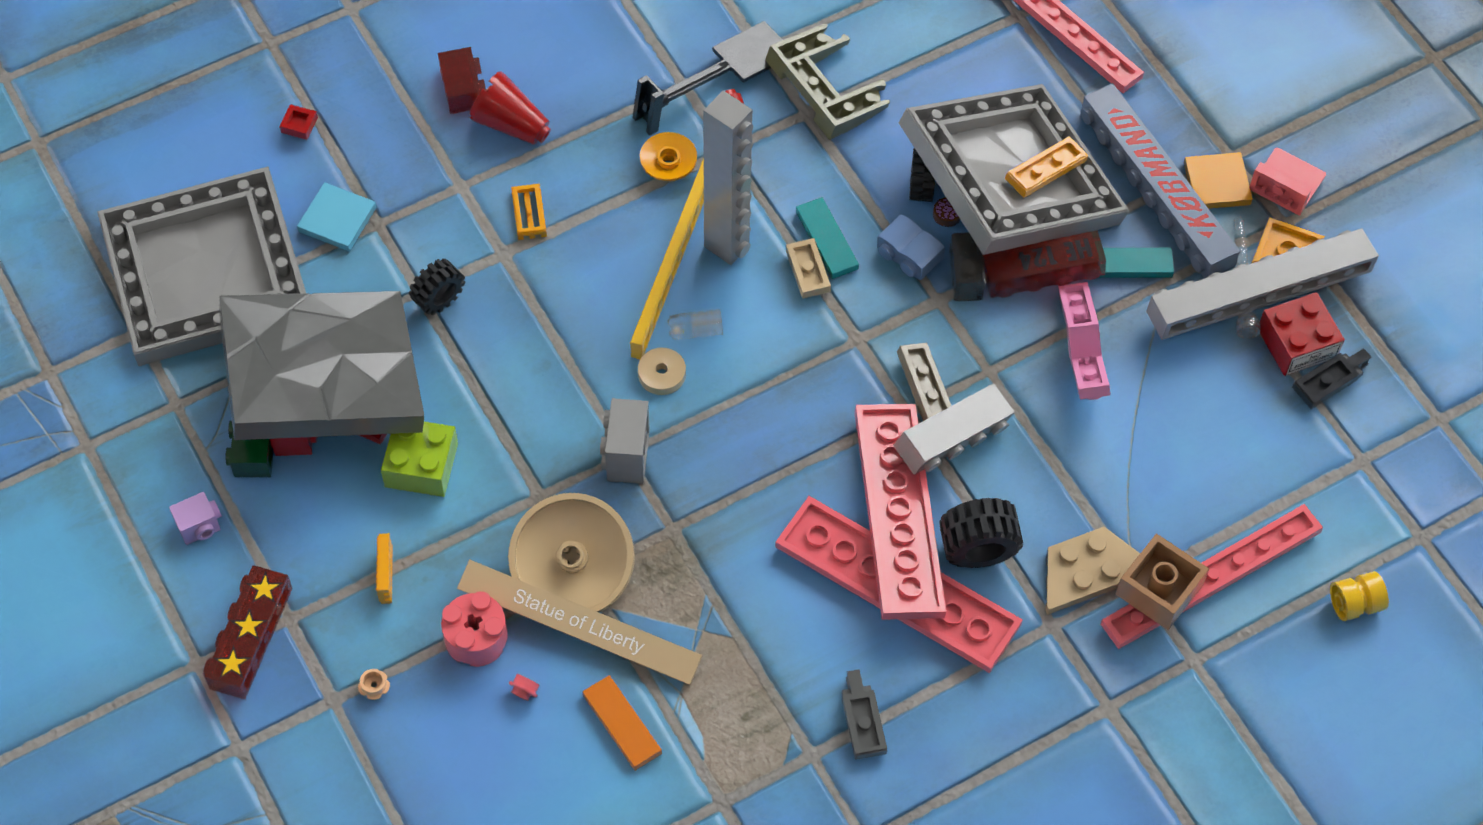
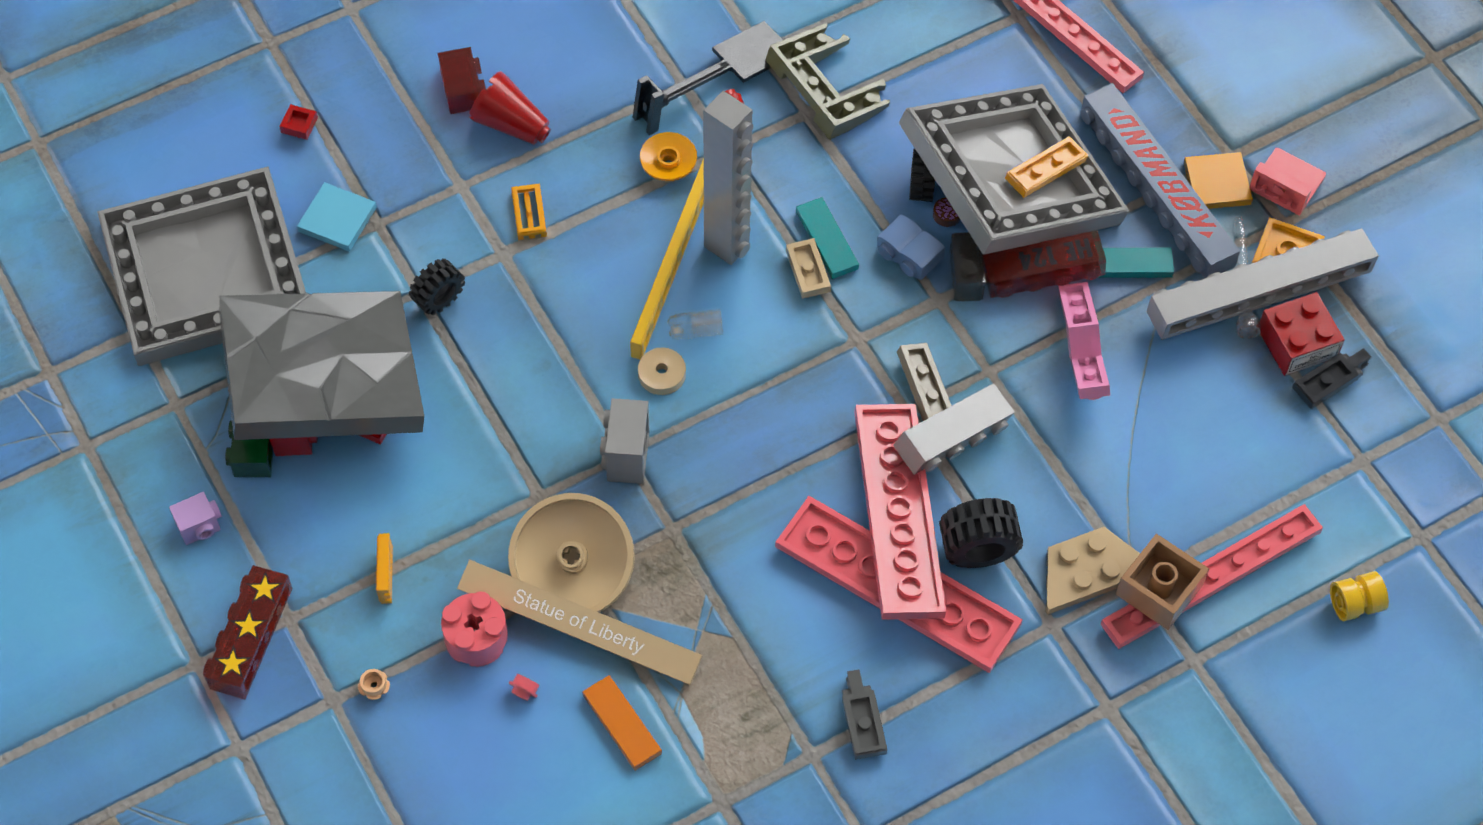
(421, 459): lime brick -> none

